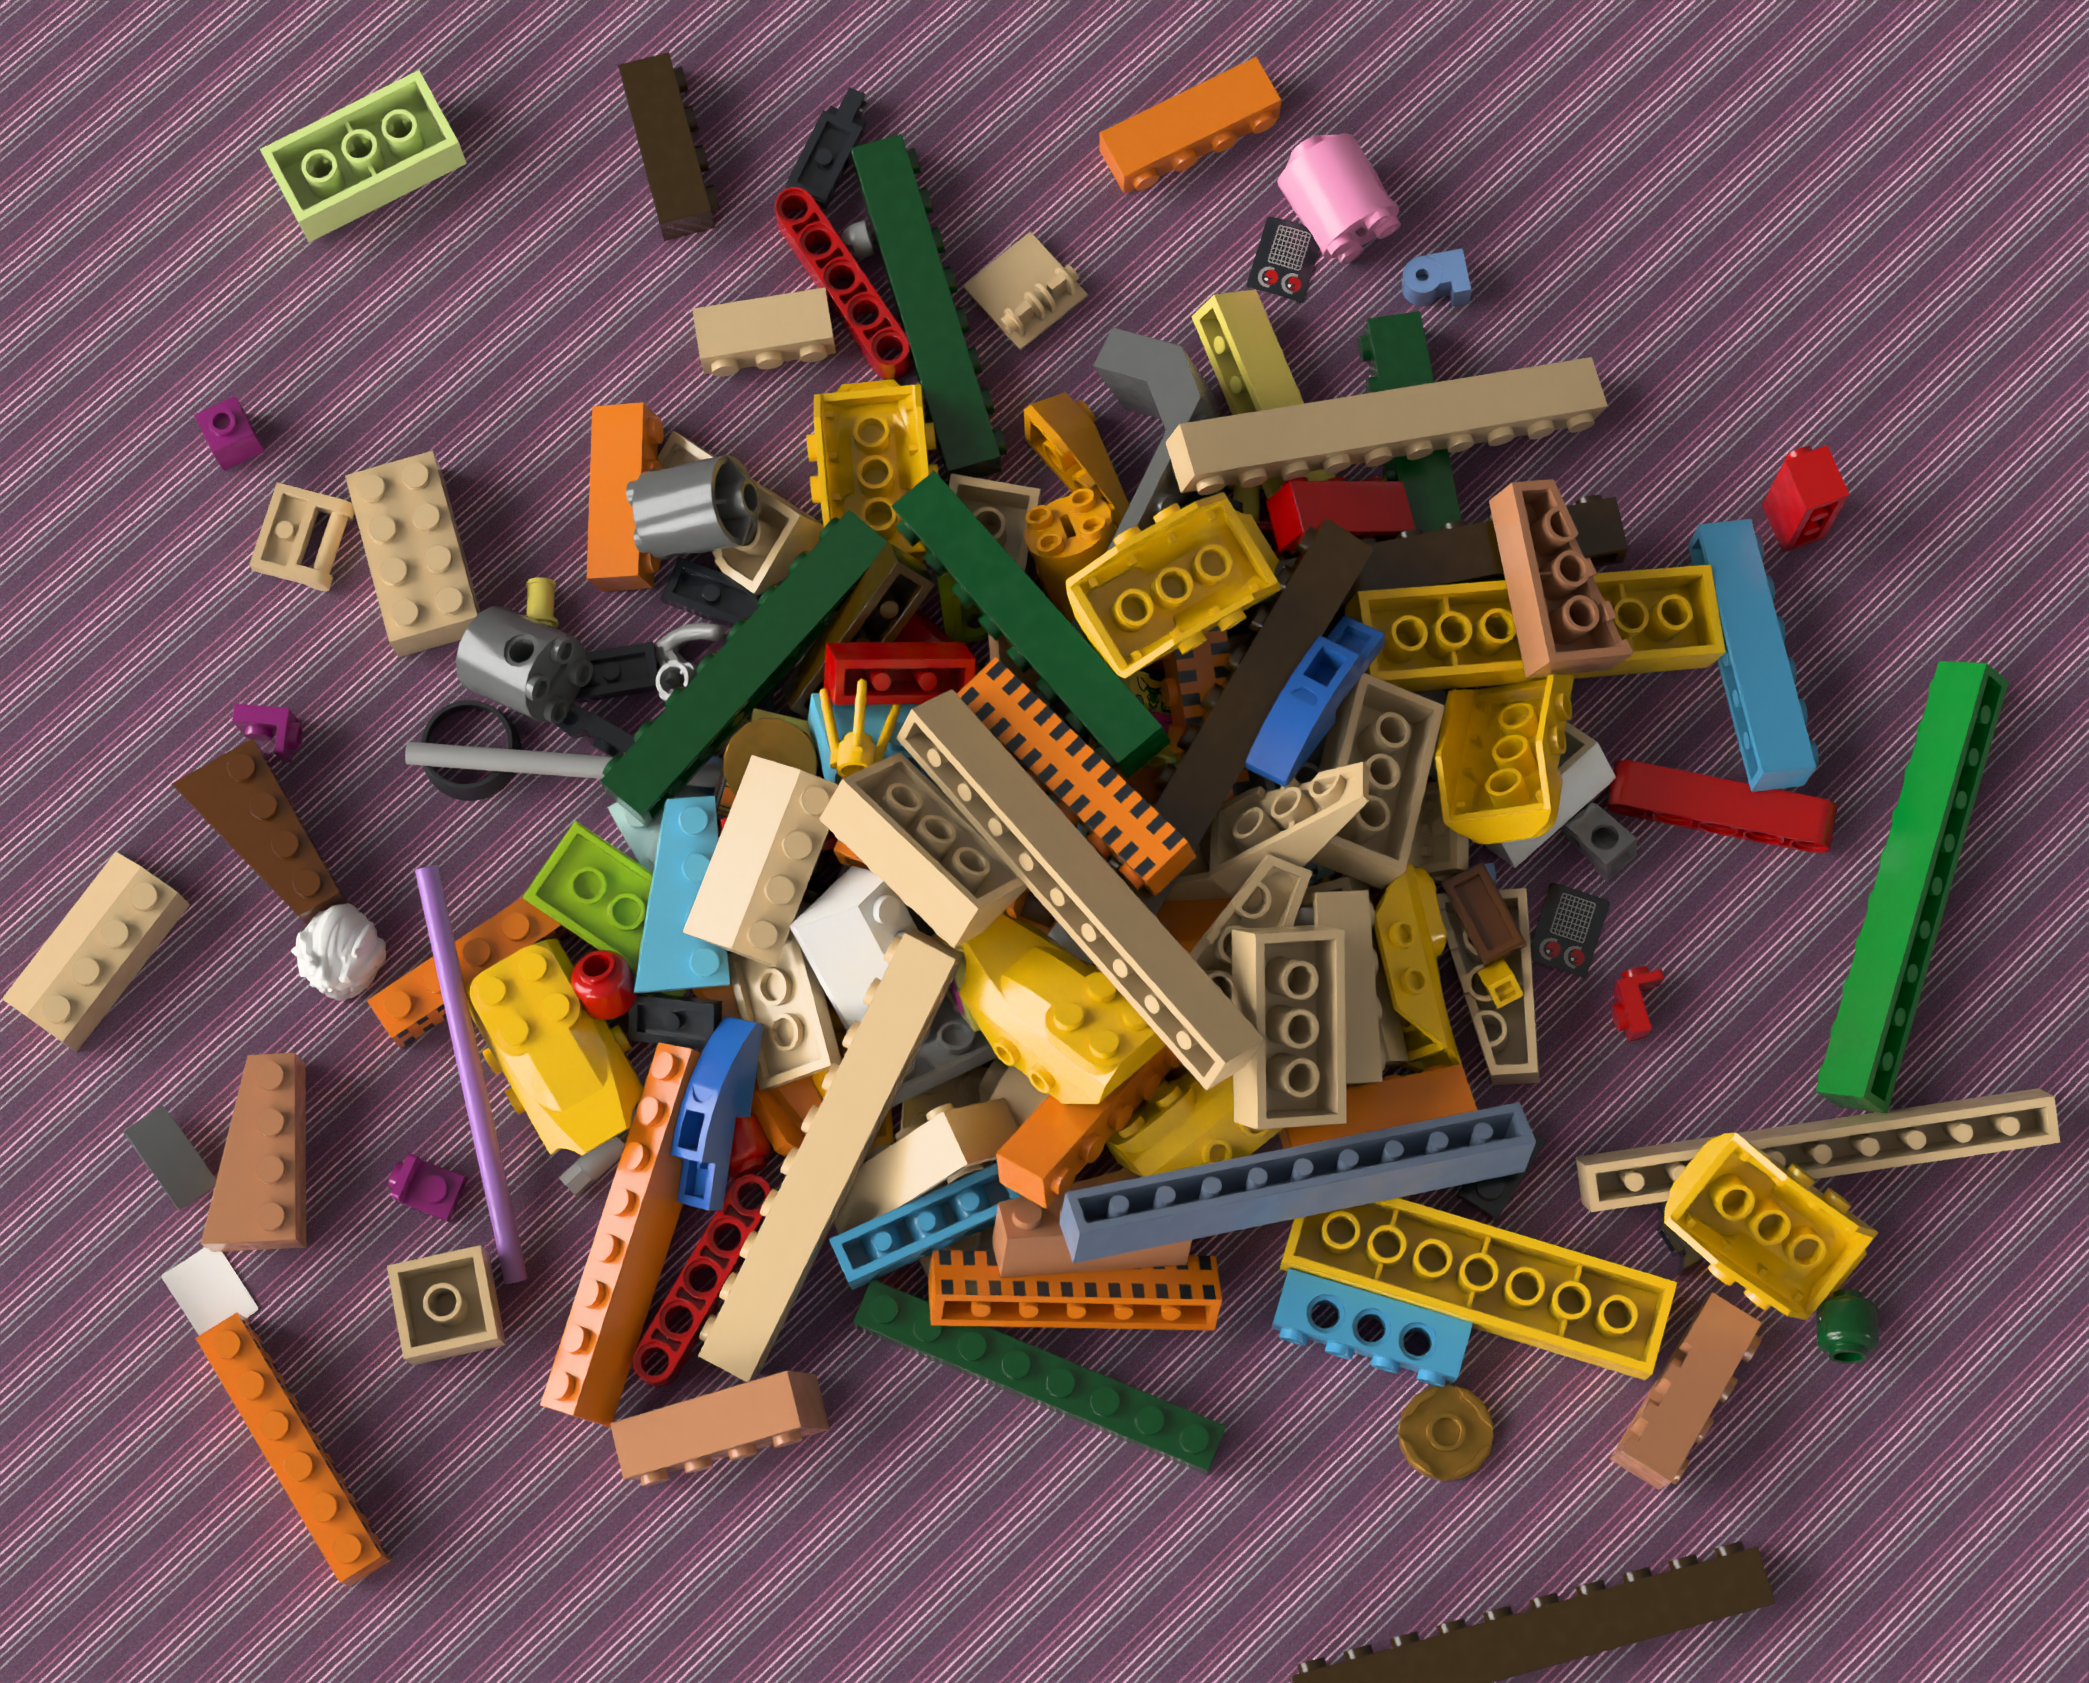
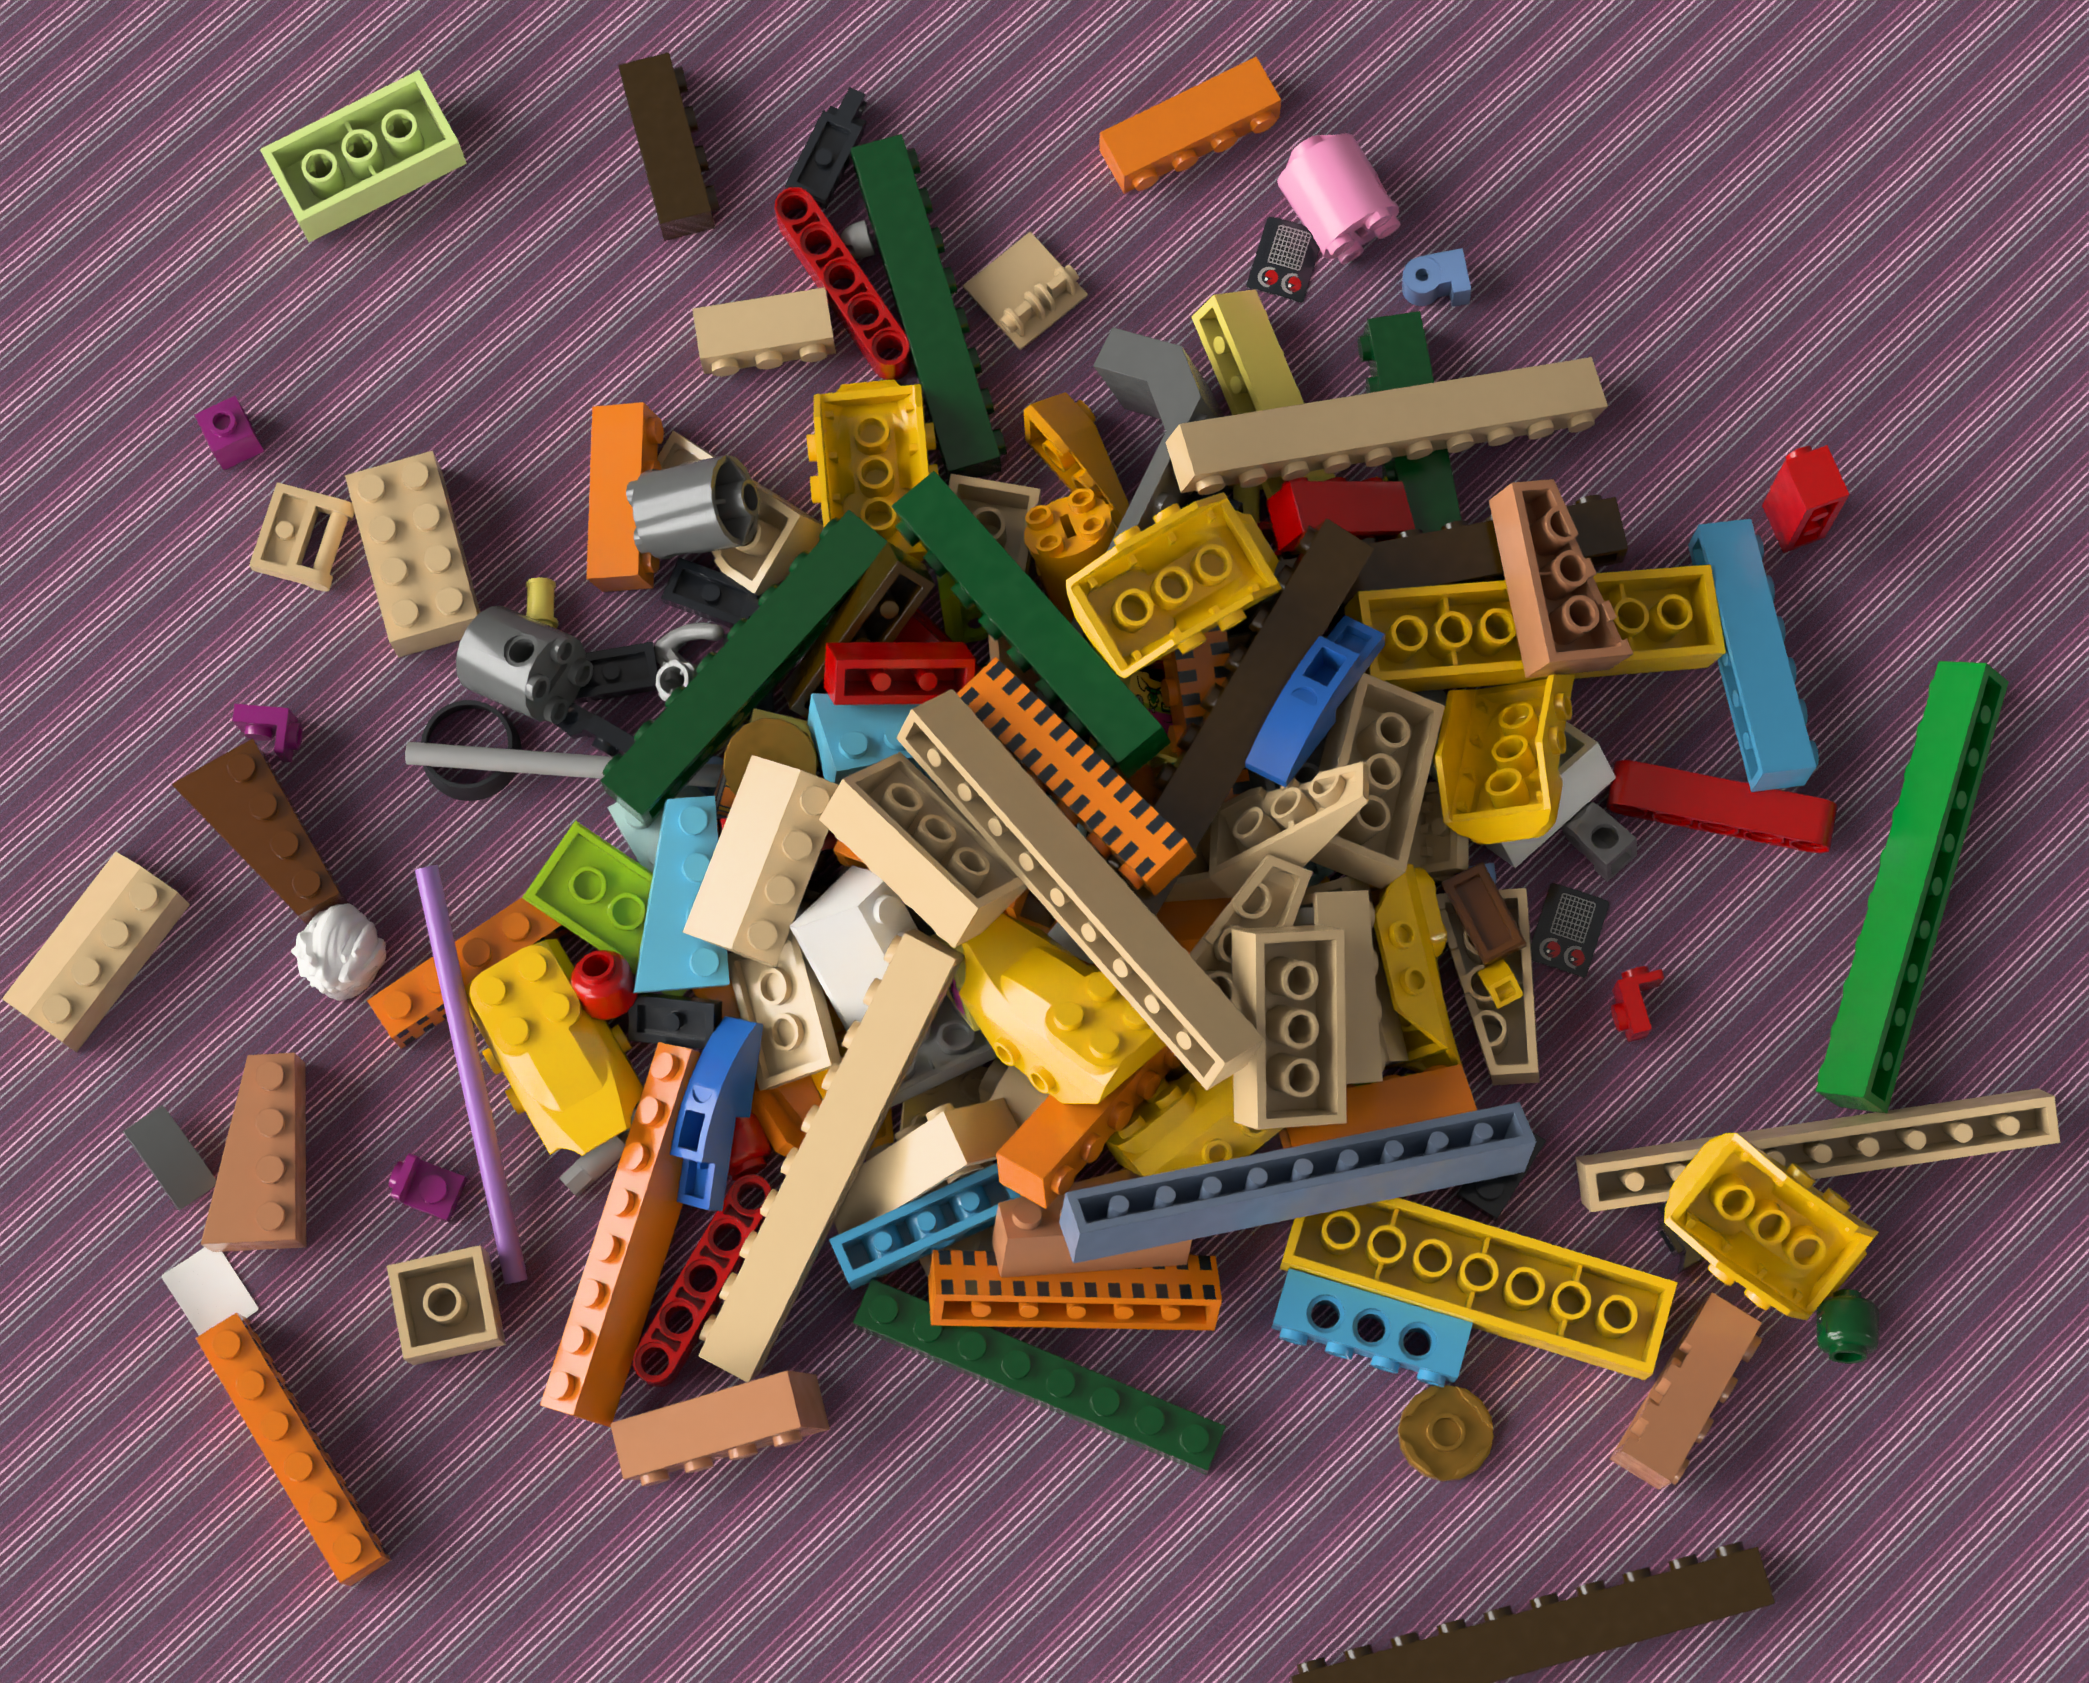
(857, 748): yellow plant -> none

